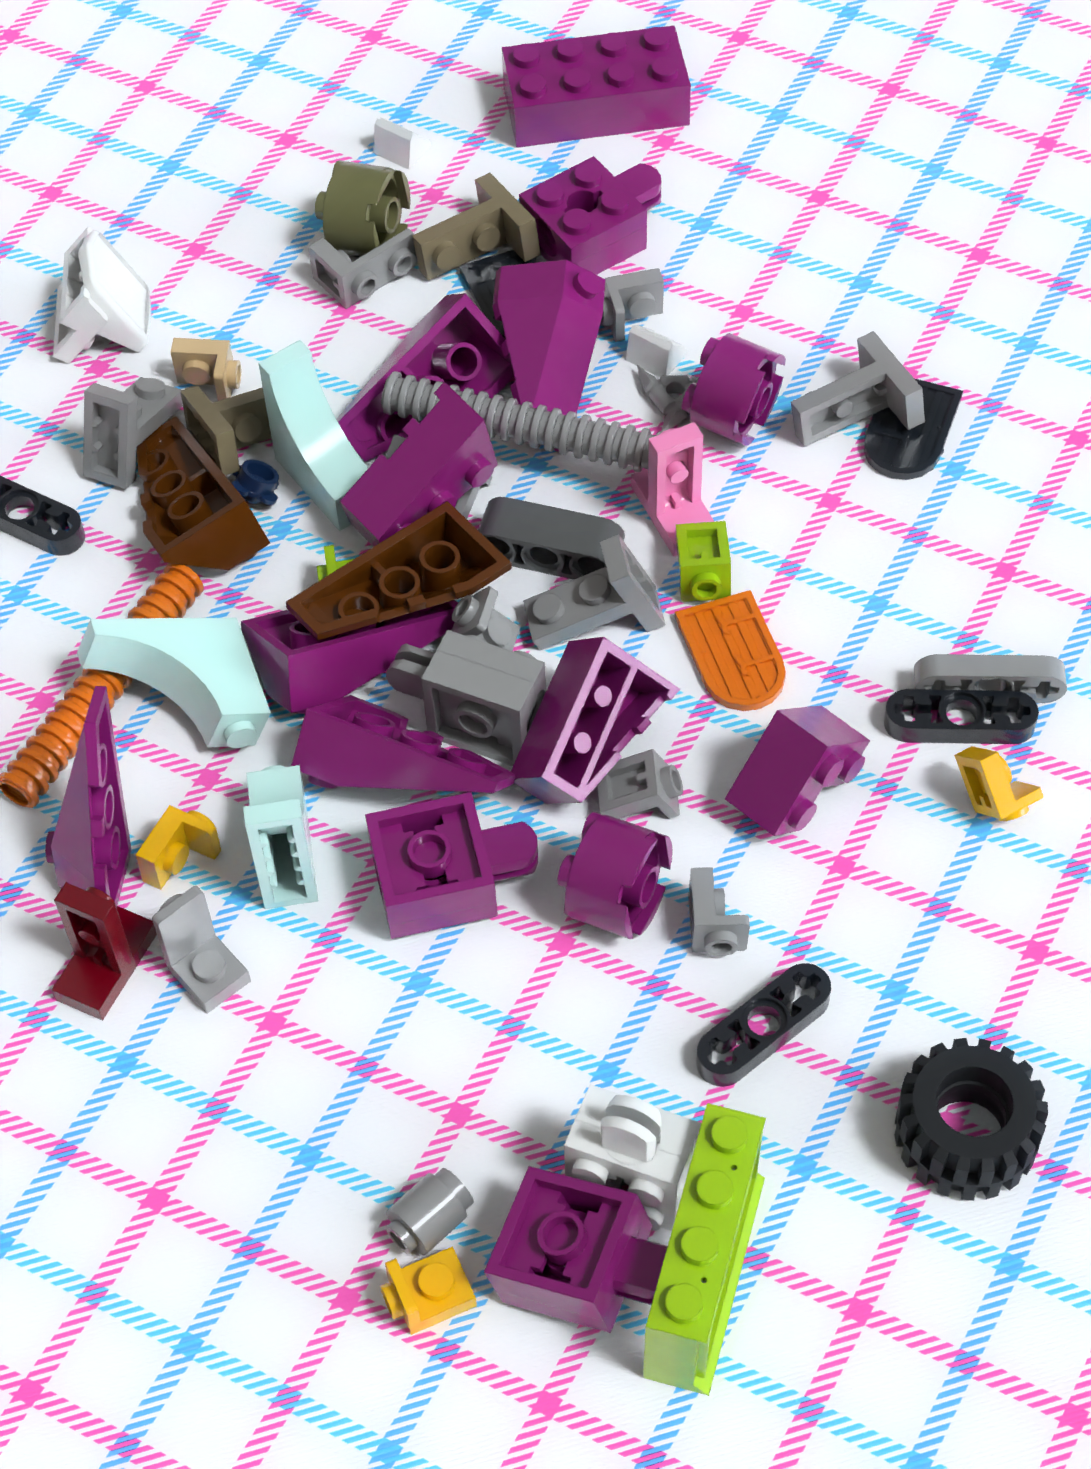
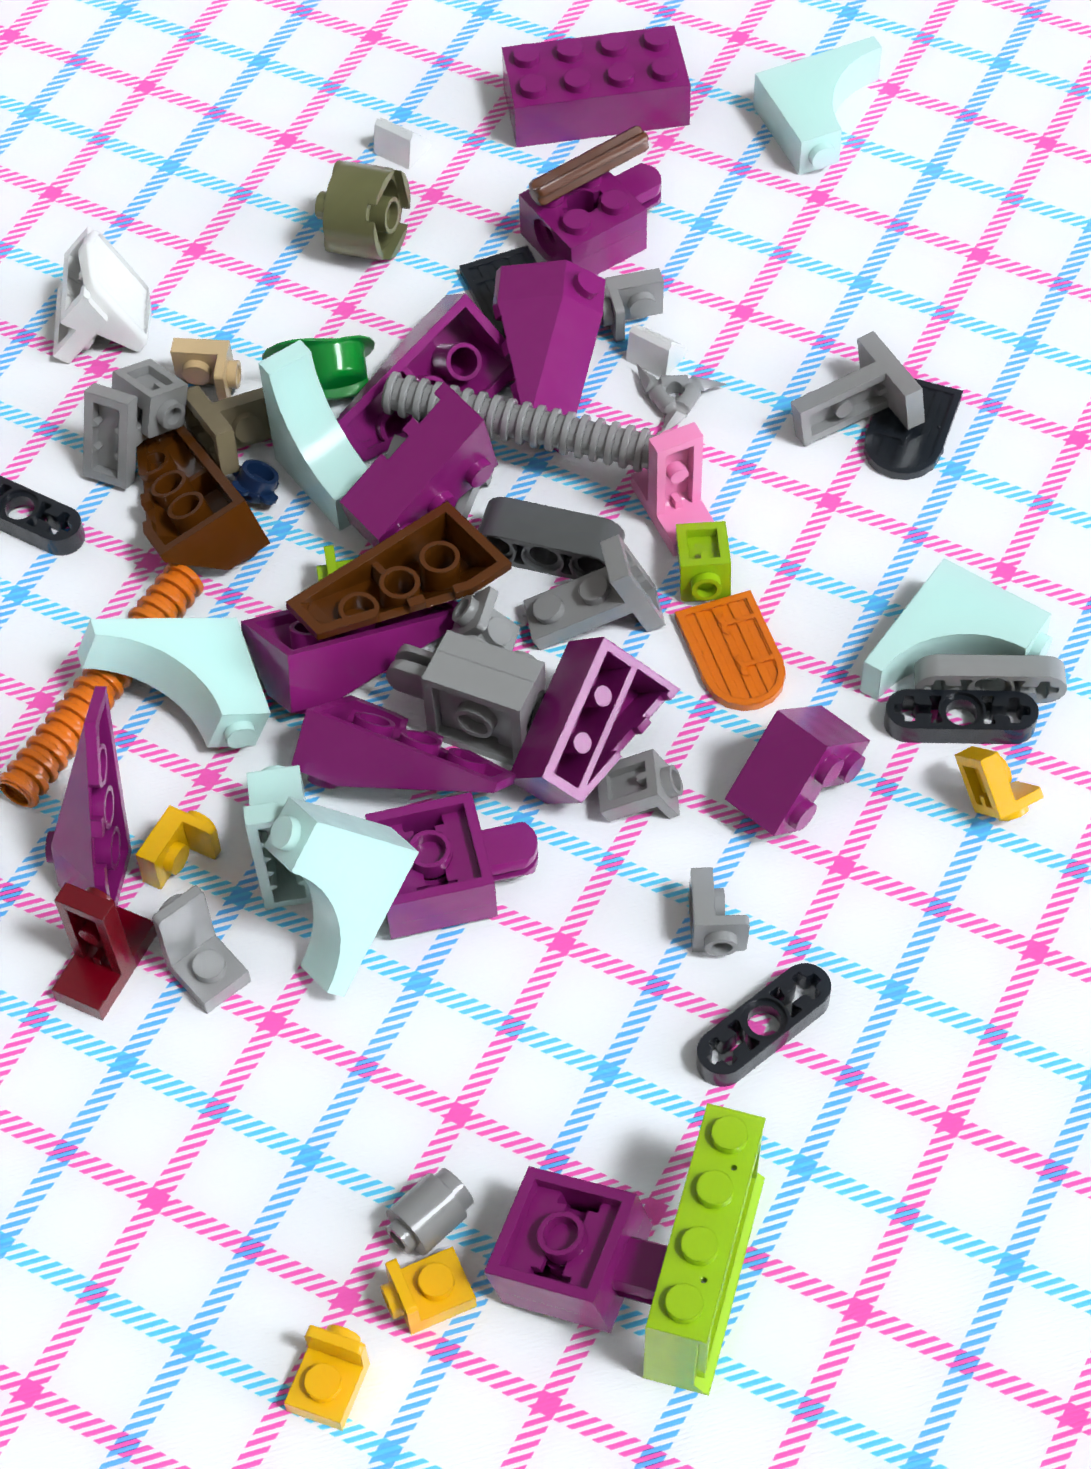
(159, 395): none -> light grey bracket
(328, 1376): none -> yellow bracket
(337, 361): none -> green piece
(352, 880): none -> light aqua arch
(361, 278): light grey bracket -> none
(477, 231): dark tan bracket -> none
(588, 165): none -> reddish brown axle
(615, 875): magenta brick -> none
(634, 1143): white brick -> none
(734, 387): magenta brick -> none
(803, 96): none -> light aqua arch
(955, 616): none -> light aqua arch
(976, 1077): black tyre -> none

